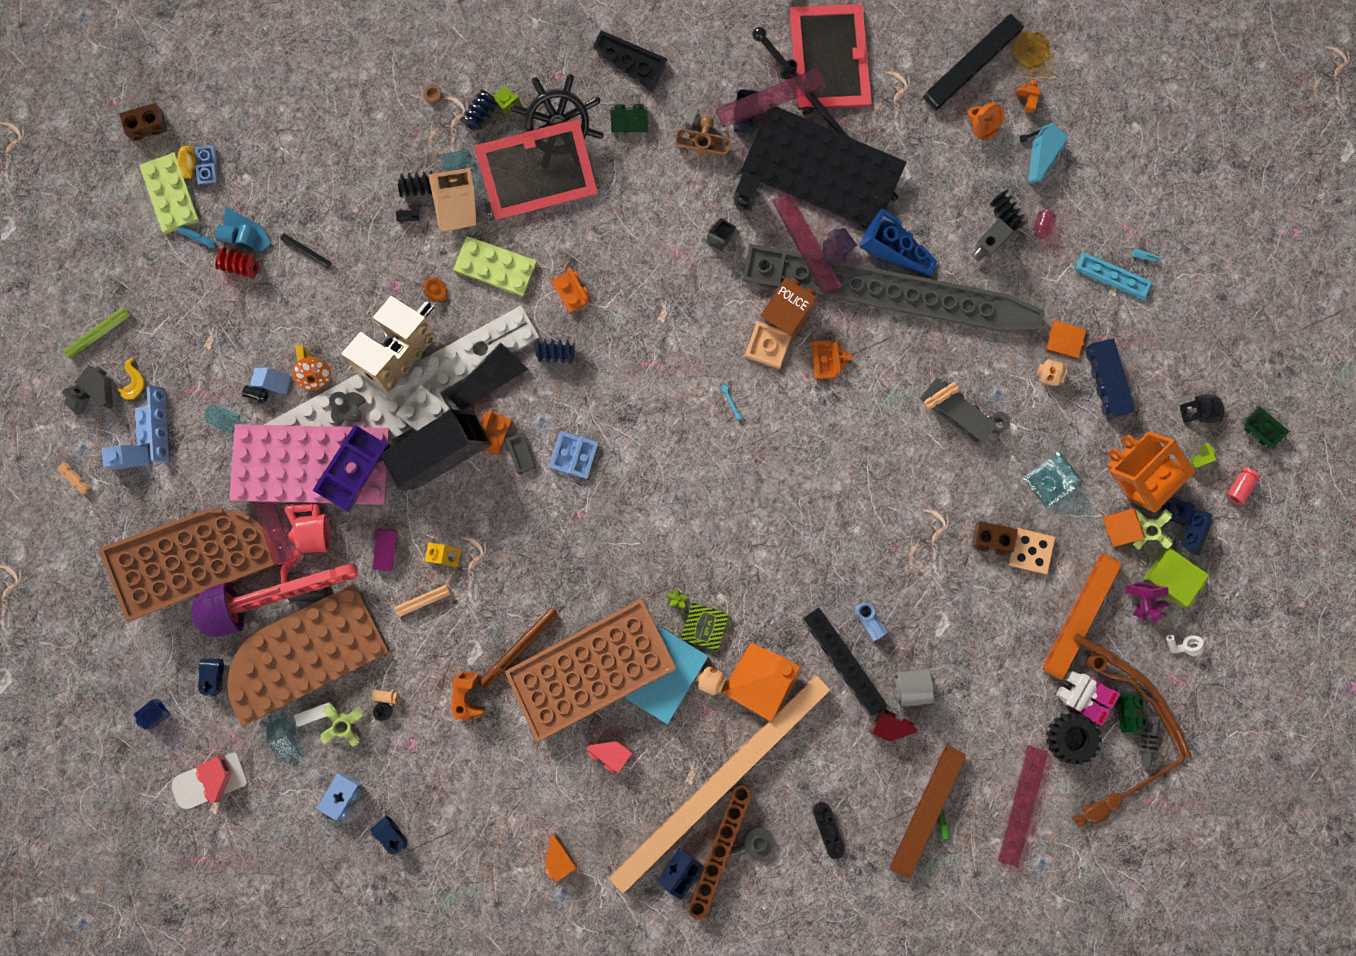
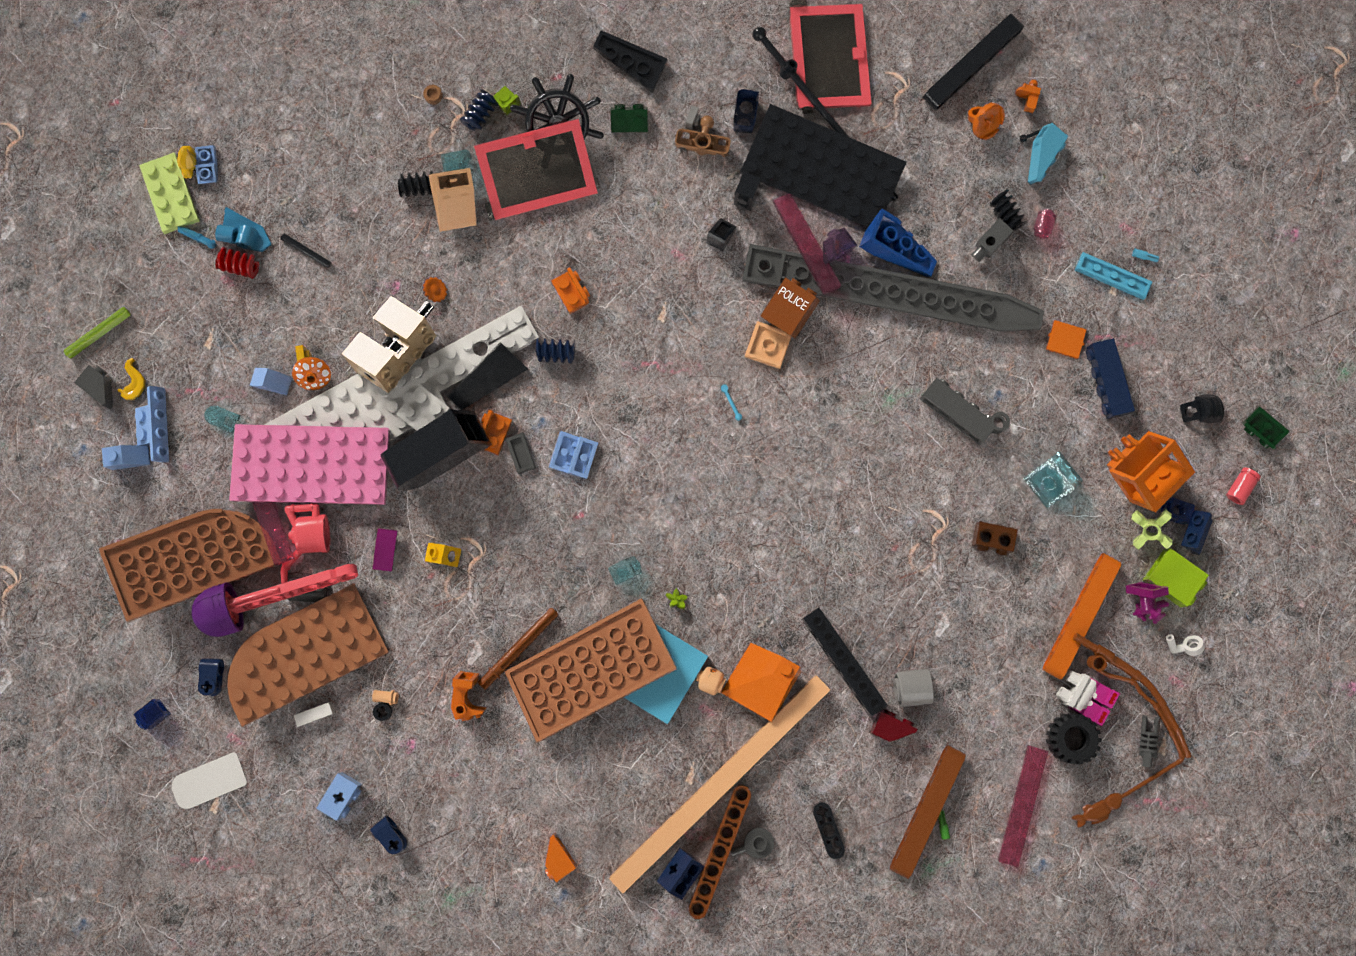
(74, 478): light nougat axle -> none
(76, 399): dark grey bracket -> none
(142, 117): reddish brown brick -> none
(214, 777): coral slope -> none
(260, 395): black pin -> none
(281, 738): clear light blue slope -> none
(338, 484): dark purple piece -> none
(348, 409): dark grey plate -> none
(351, 736): yellowish green pin -> none
(407, 215): black pin -> none
(422, 600): light nougat axle -> none
(495, 266): yellowish green plate -> none
(611, 753): coral slope -> none
(625, 570): none -> clear light blue bracket
(704, 626): tile -> none
(770, 97): clear pink tile -> none
(828, 359): orange slope -> none
(871, 622): light blue piece -> none
(941, 395): light nougat axle -> none
(1026, 59): clear yellow plate -> none
(1032, 551): light nougat tile -> none
(1052, 372): light nougat head -> none
(1123, 527): orange piece -> none
(1131, 712): dark green bracket -> none
(1207, 456): lime bracket -> none

